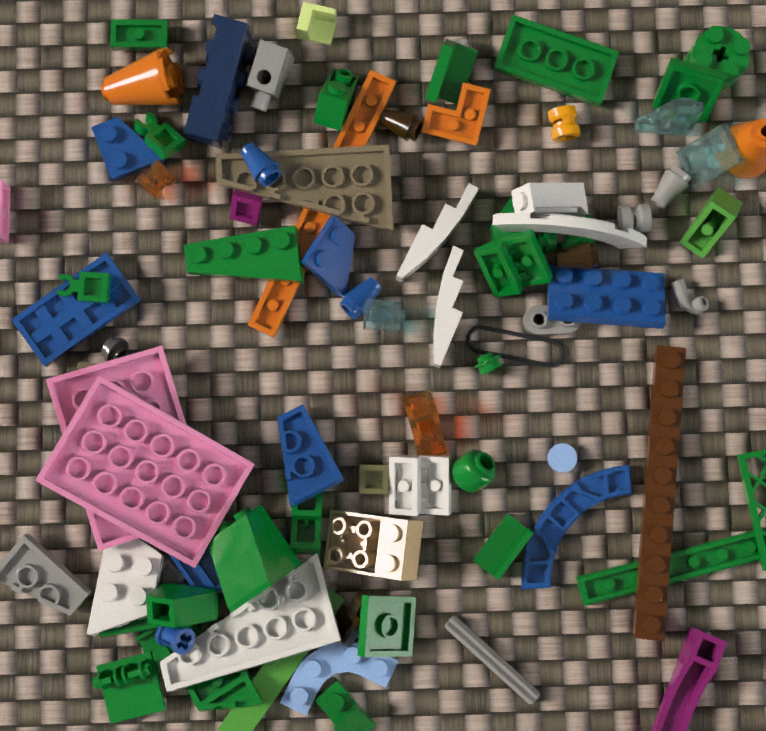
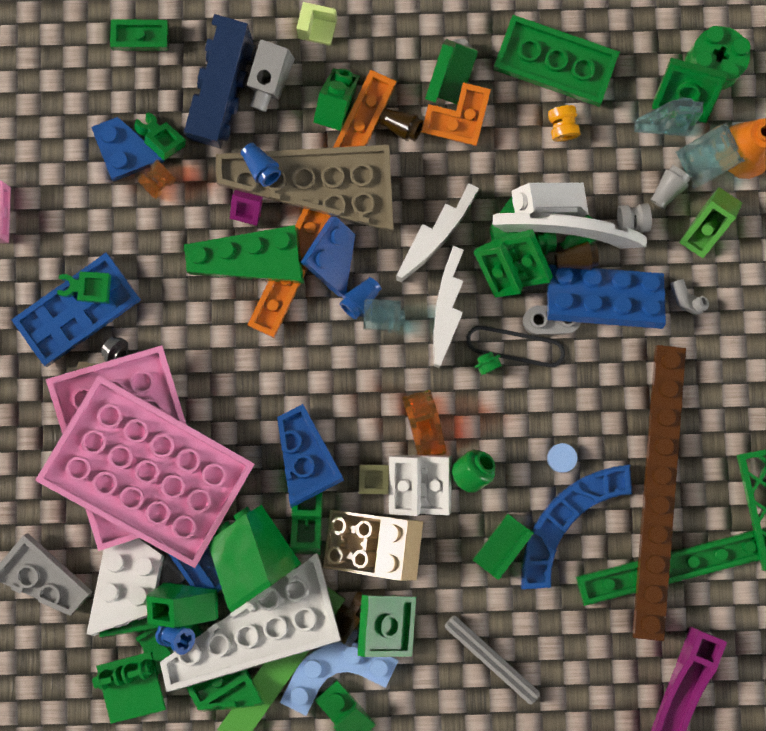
(146, 82): orange cone -> none

